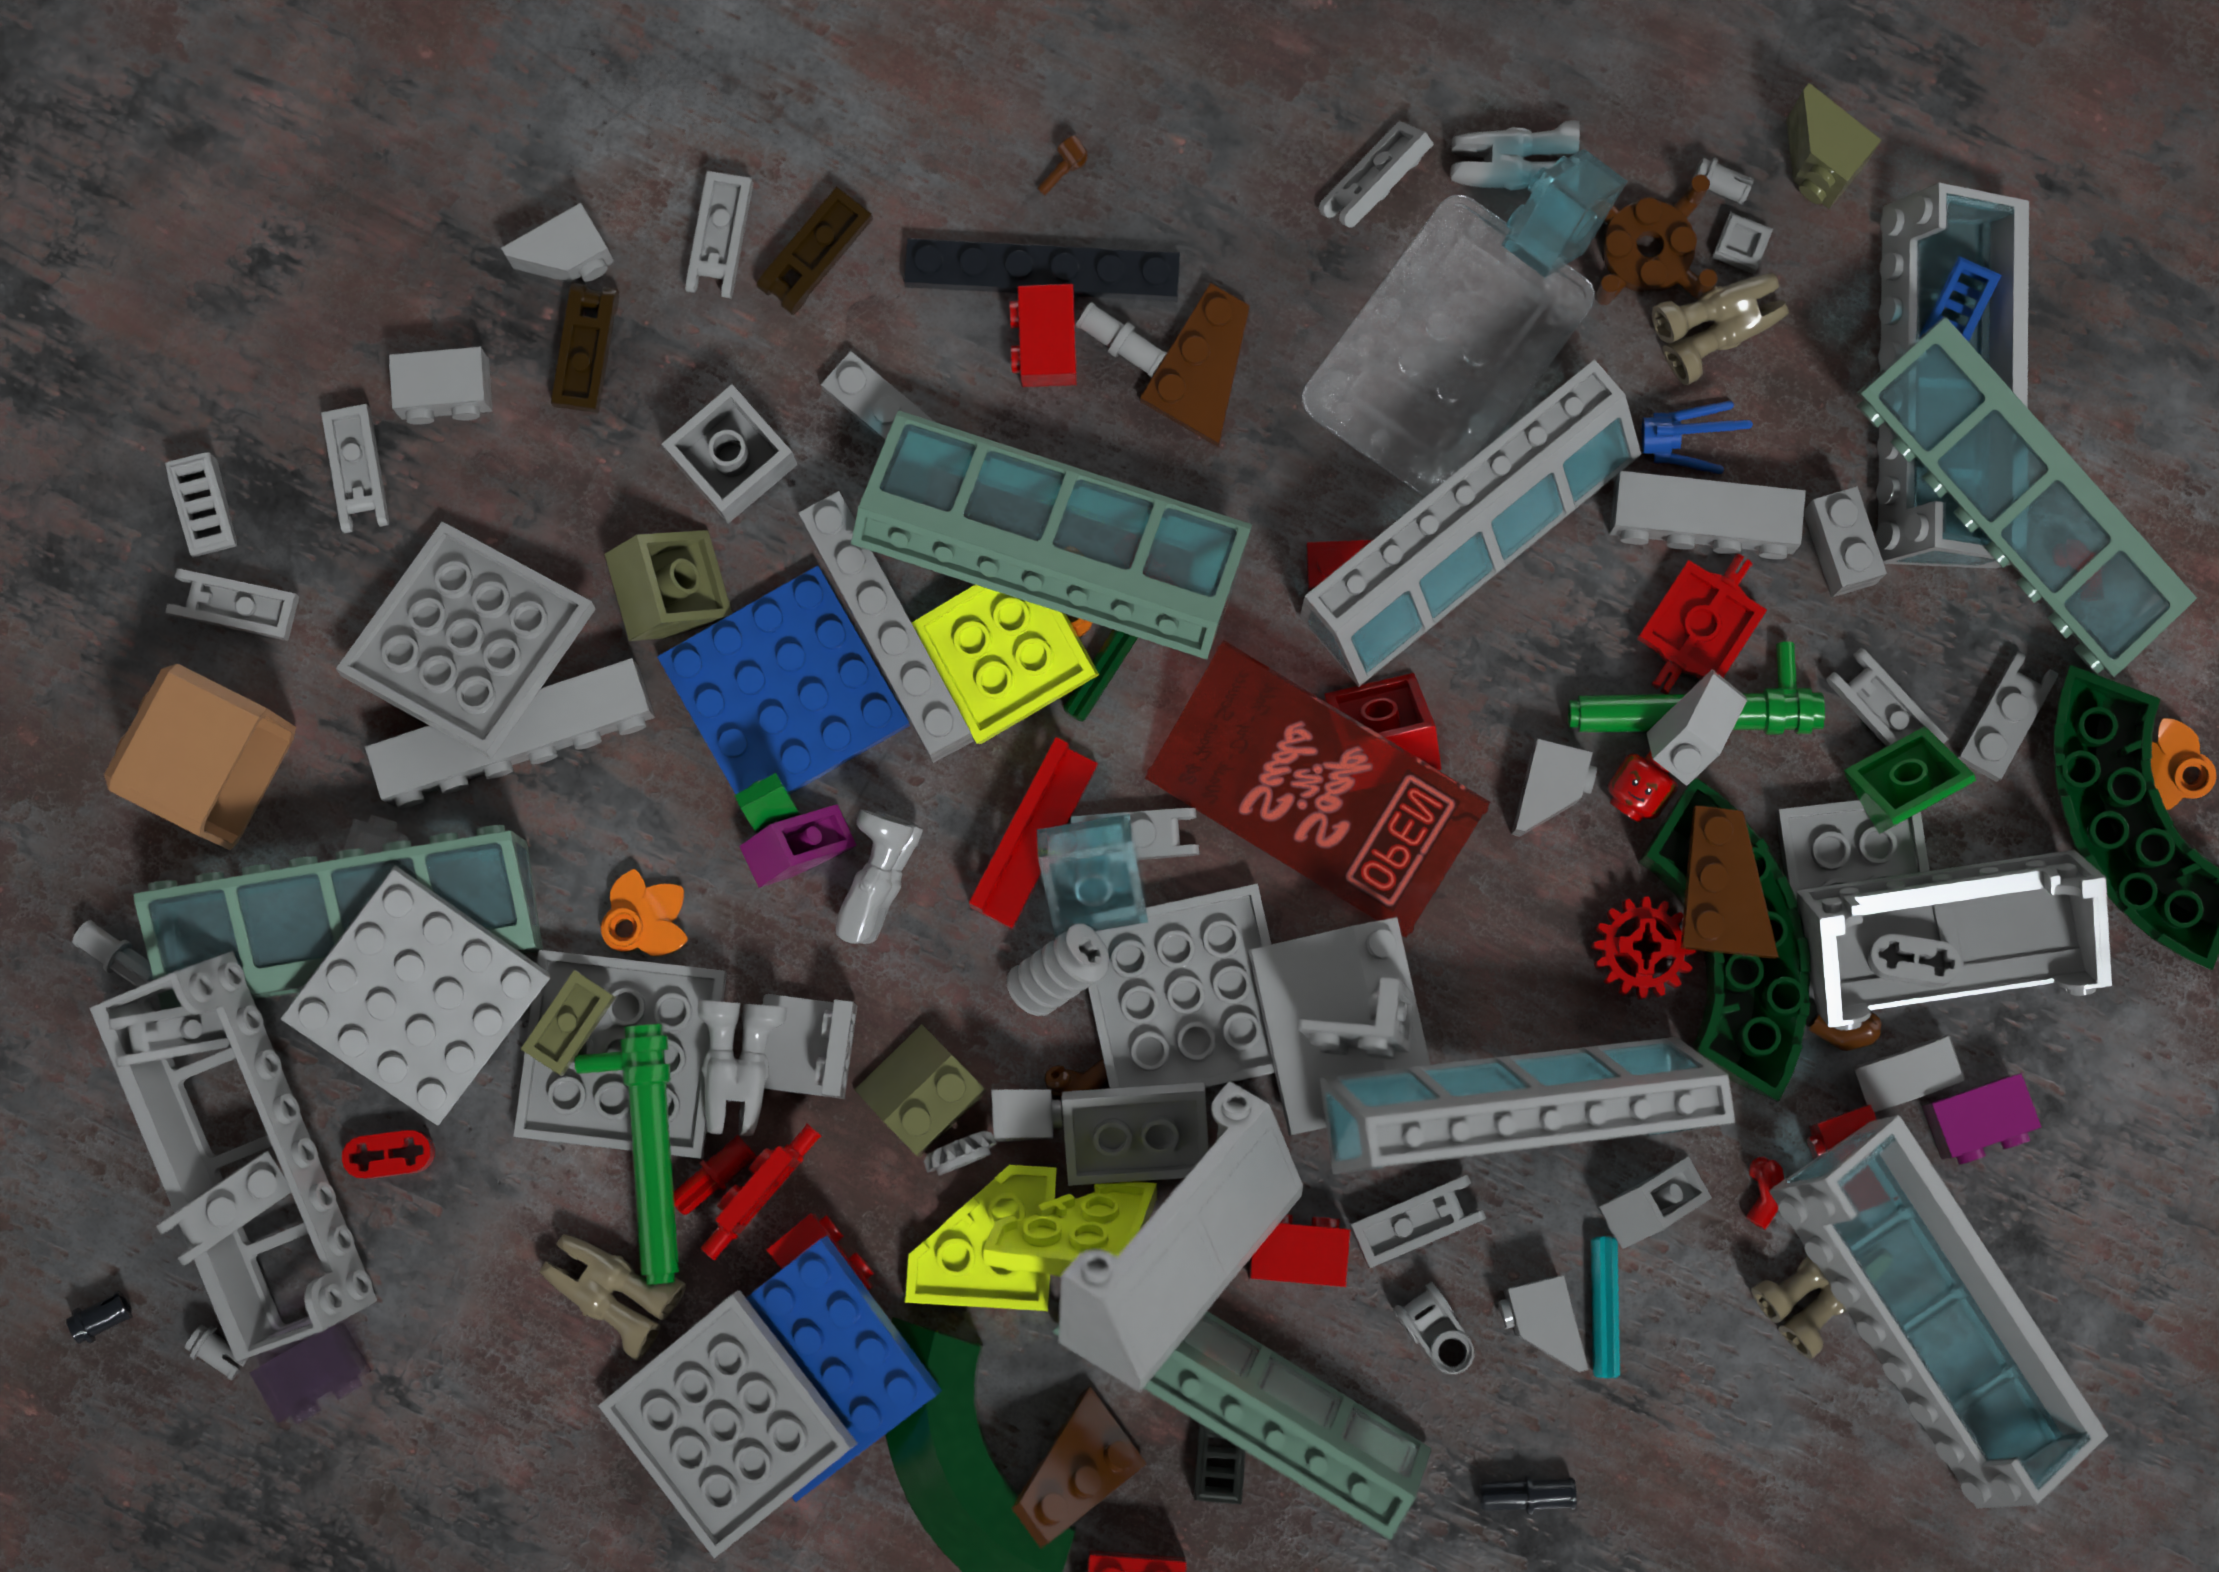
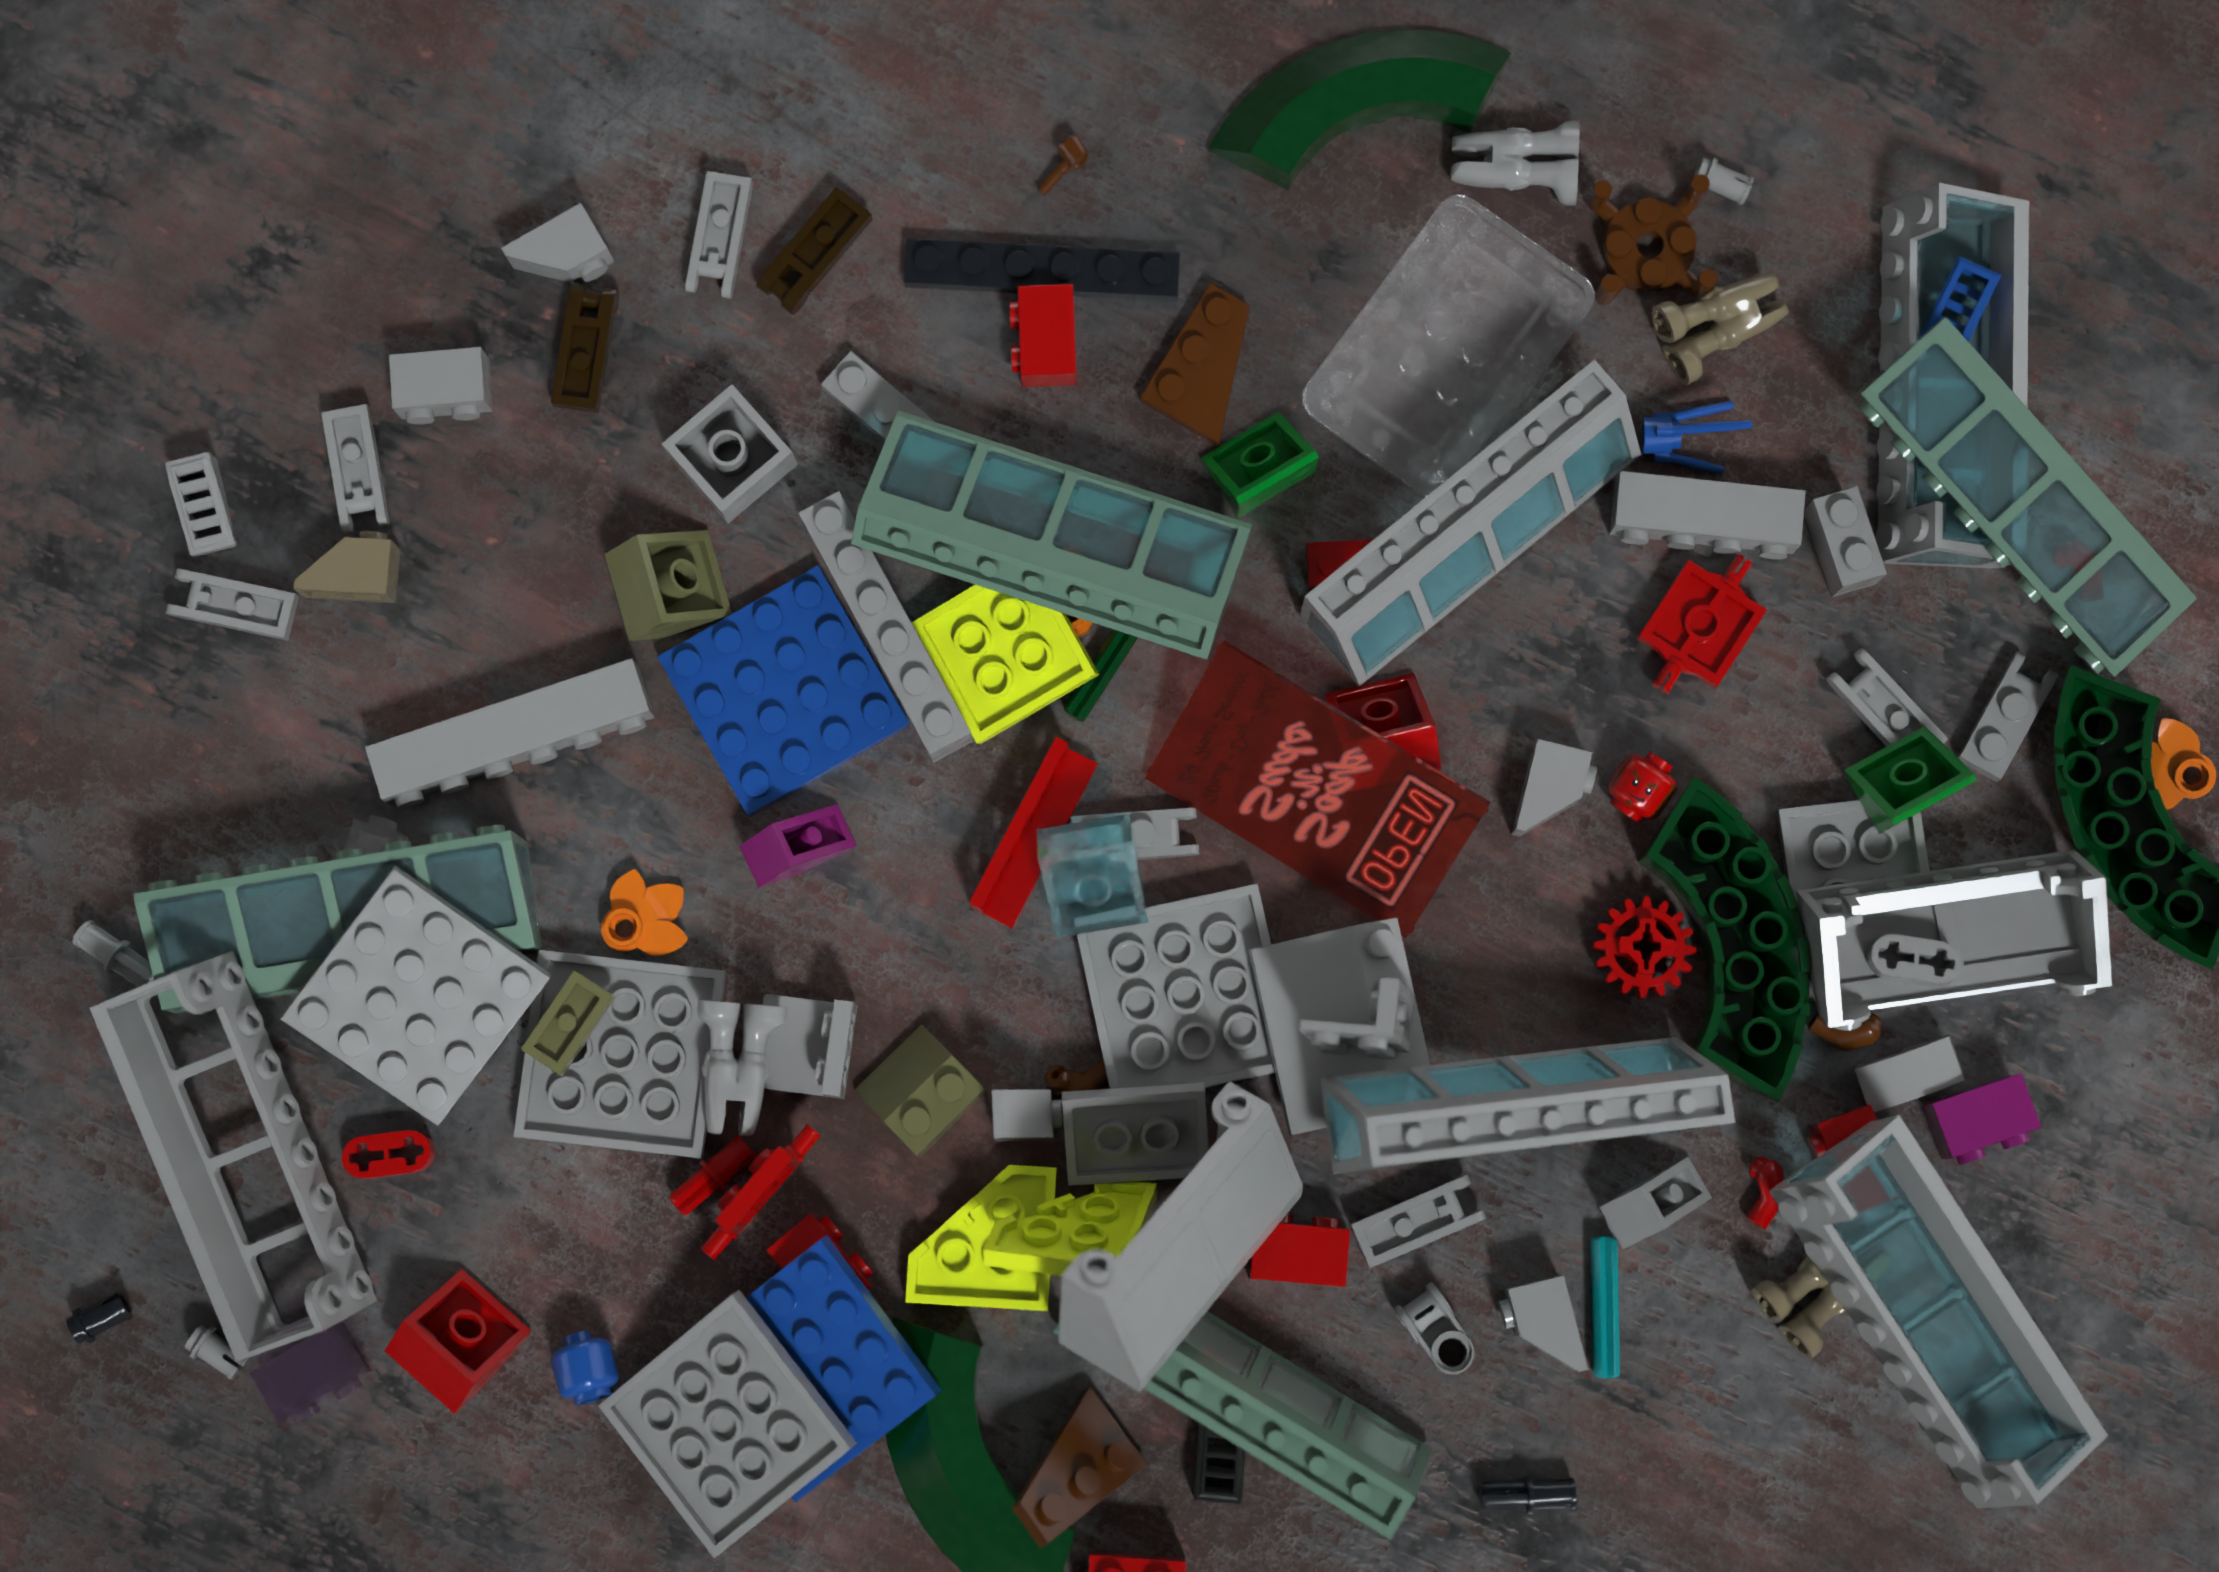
(170, 1034): light grey hinge -> none
(199, 755): medium nougat plate -> none
(228, 1205): light grey hinge -> none
(354, 571): none -> dark tan slope
(457, 1340): none -> red slope
(466, 639): light grey plate -> none
(584, 1368): none -> blue head
(595, 1297): dark tan piece -> none
(646, 1079): green cylinder -> none
(766, 803): green slope -> none
(880, 879): light grey piece -> none
(959, 1153): light grey gear -> none
(1058, 971): light grey piece -> none
(1121, 339): light grey pin -> none
(1260, 463): none -> green slope
(1353, 86): none -> dark green brick
(1376, 174): light grey hinge -> none
(1562, 212): clear light blue brick -> none
(1696, 727): light grey slope -> none
(1723, 888): reddish brown wing -> none
(1742, 243): light grey tile -> none
(1767, 711): green cylinder -> none
(1826, 147): olive slope -> none

